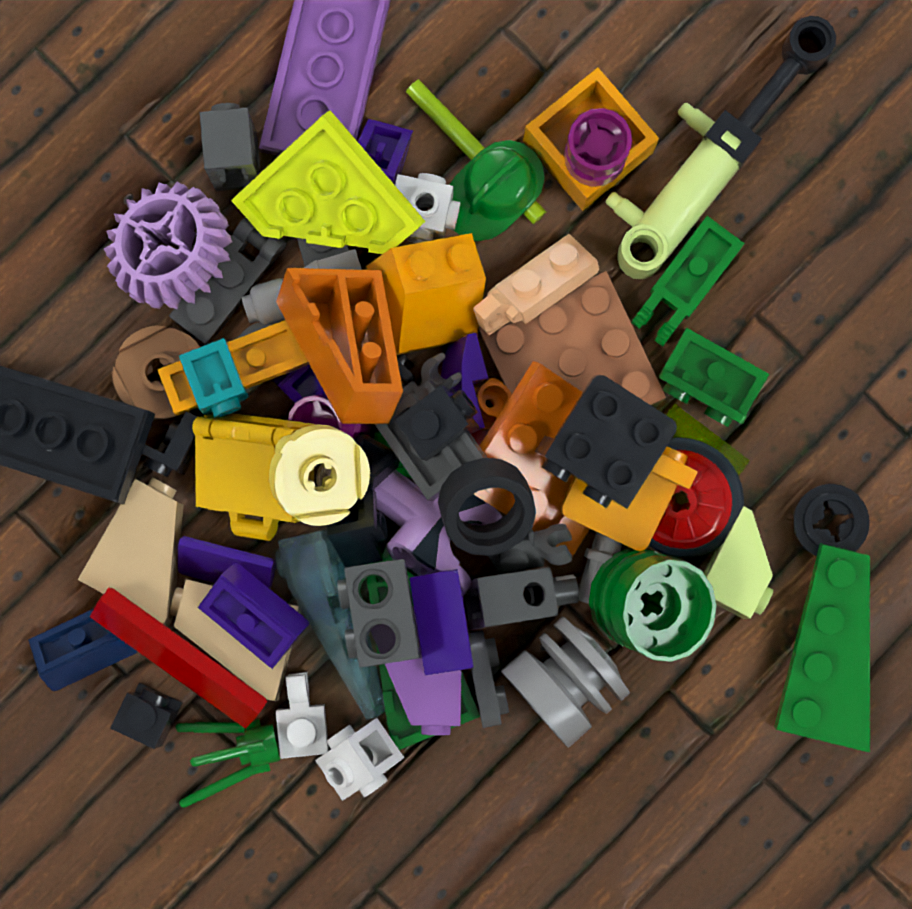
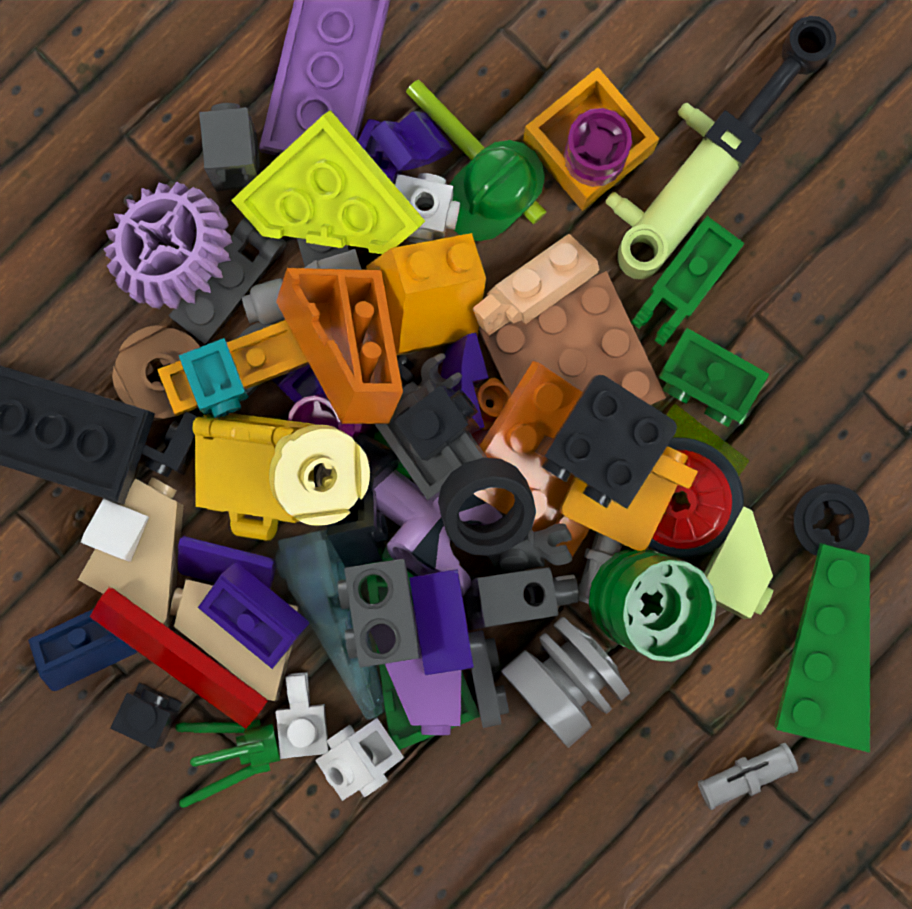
(115, 530): none -> white slope
(412, 141): none -> dark purple slope
(747, 776): none -> light grey pin

